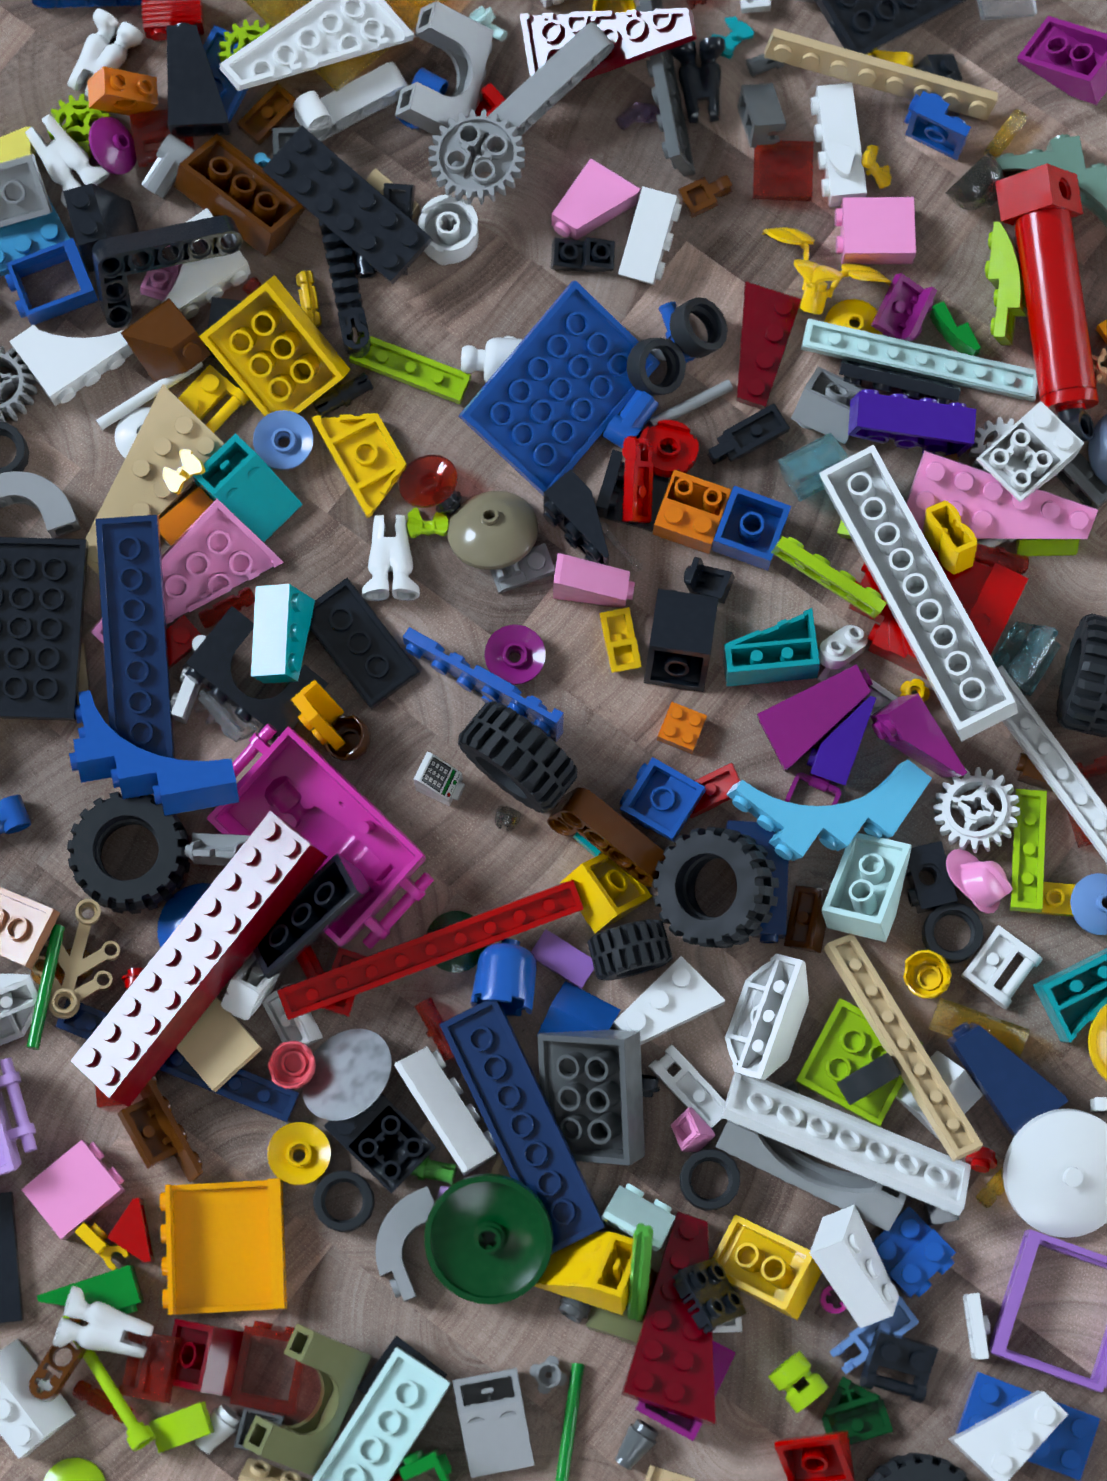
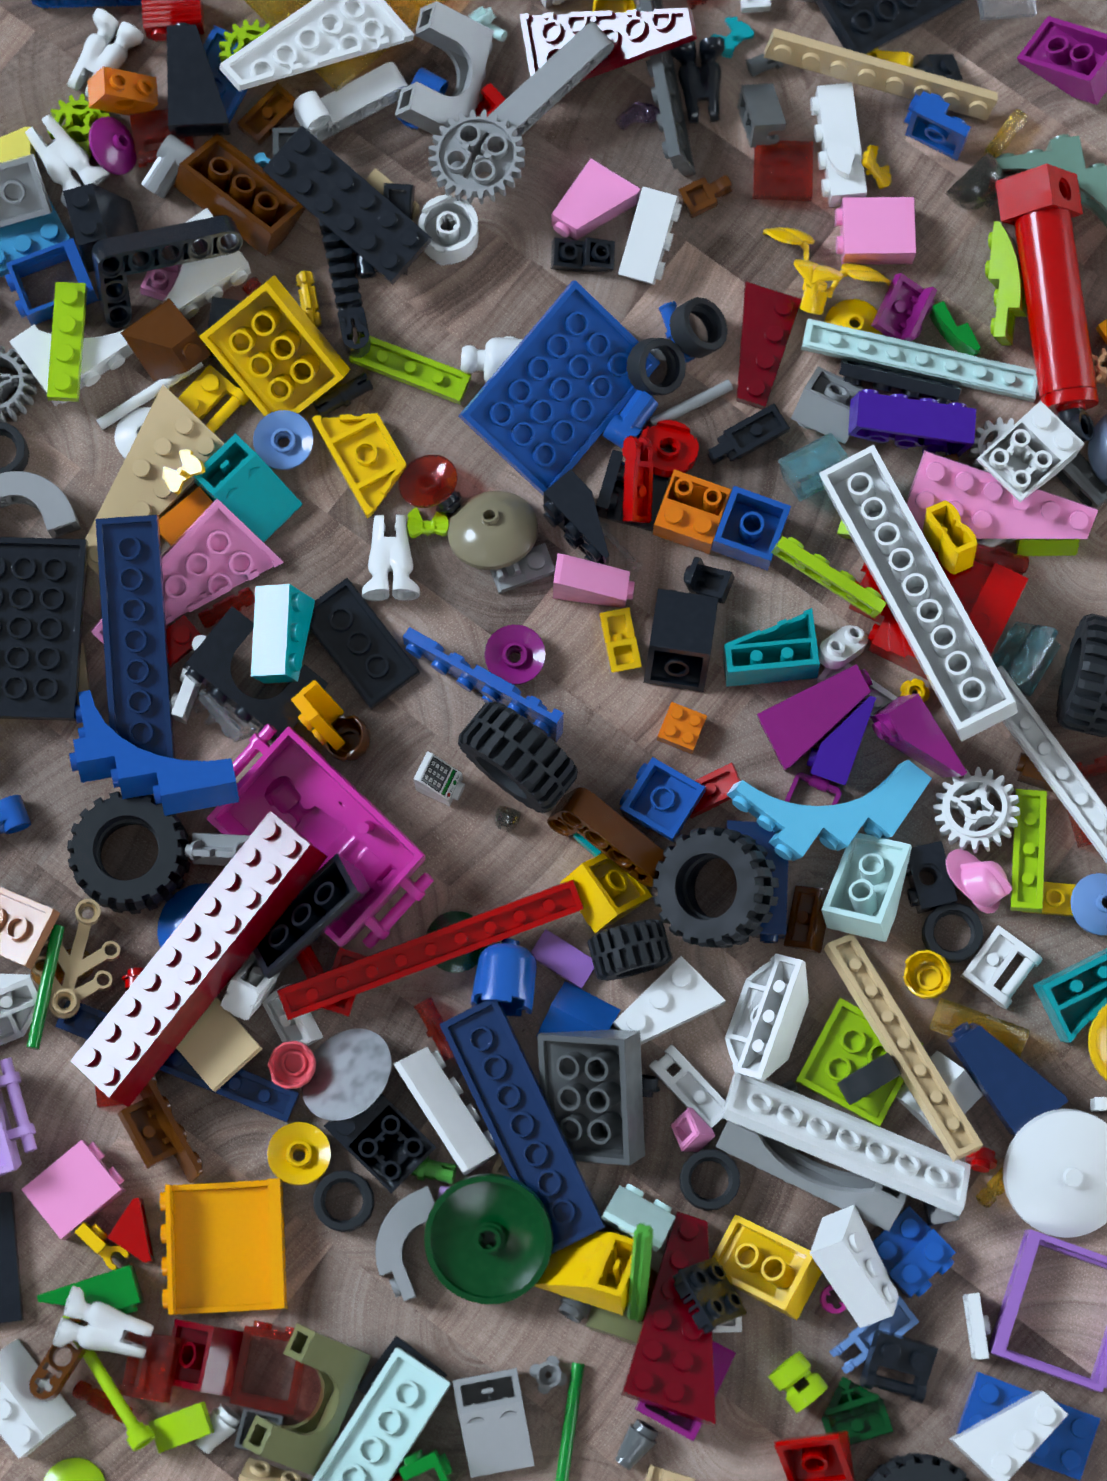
(67, 342): none -> lime plate

